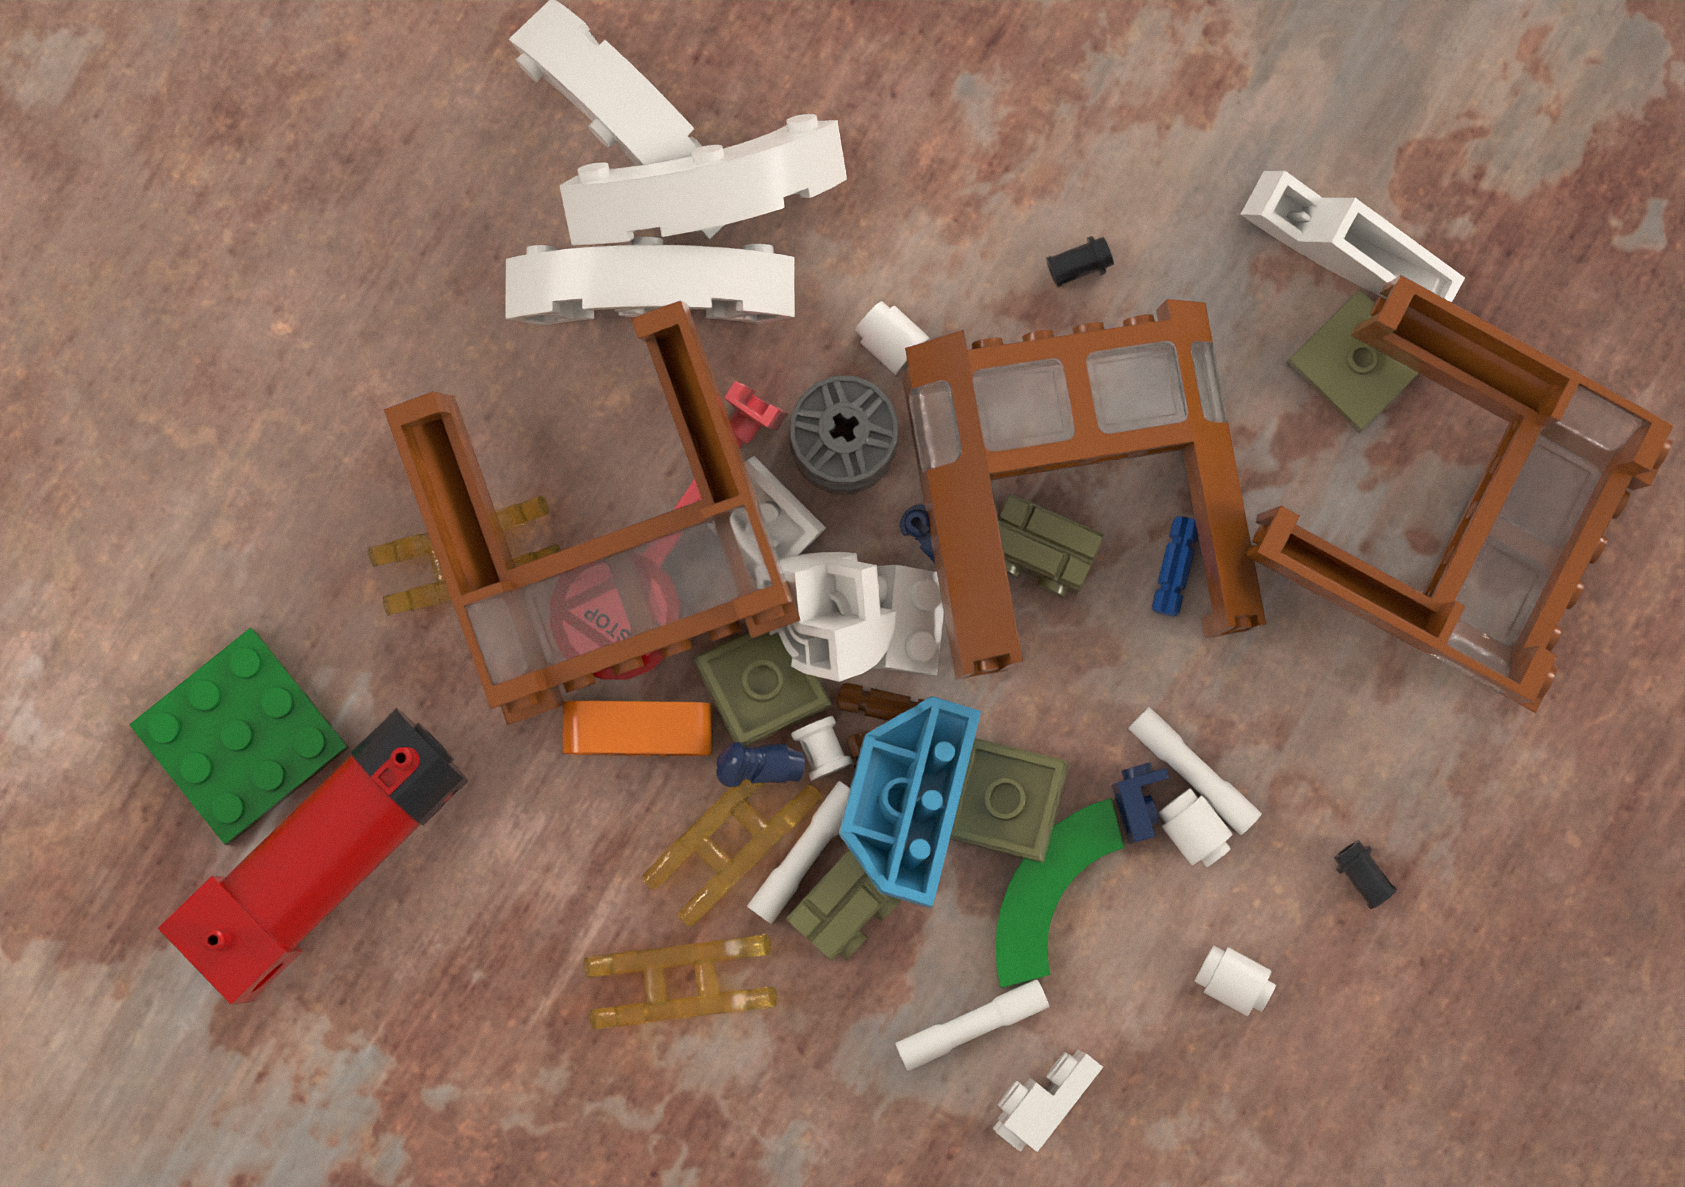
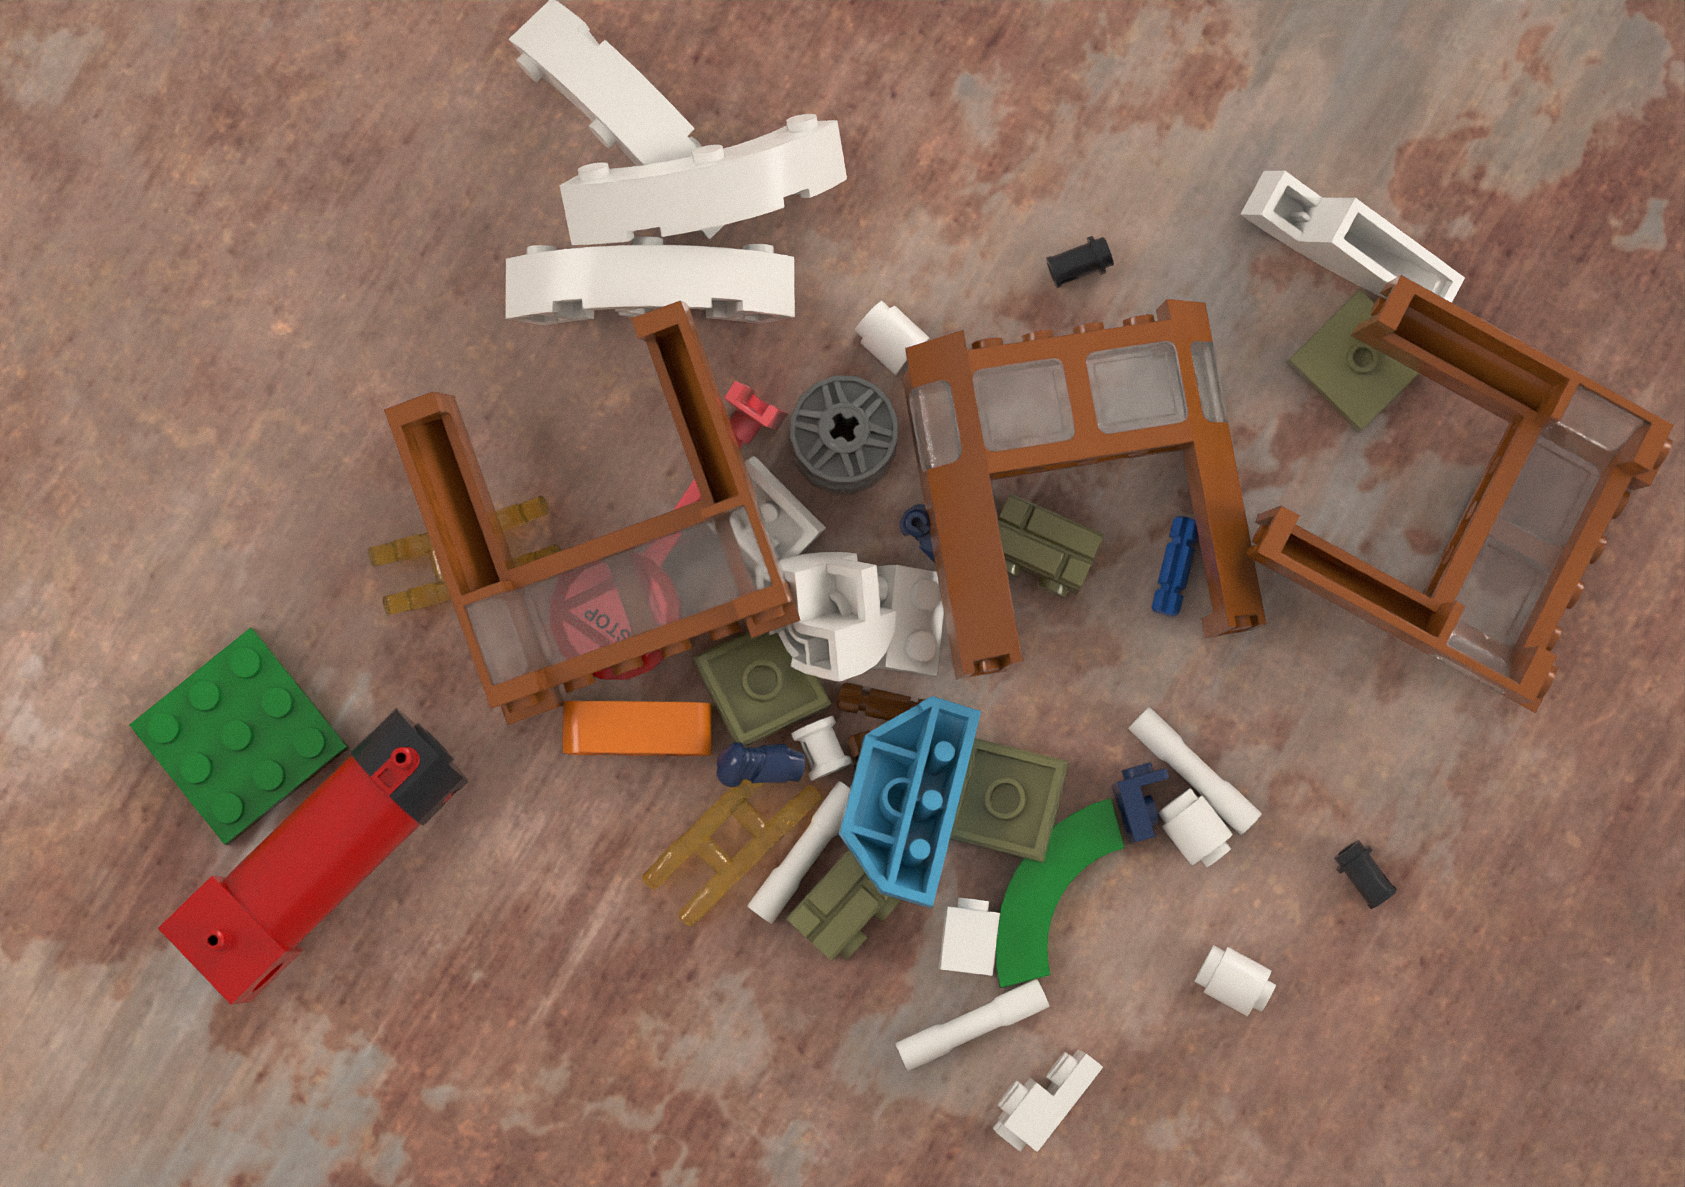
(657, 1005): clear yellow piece -> none
(969, 937): none -> white brick

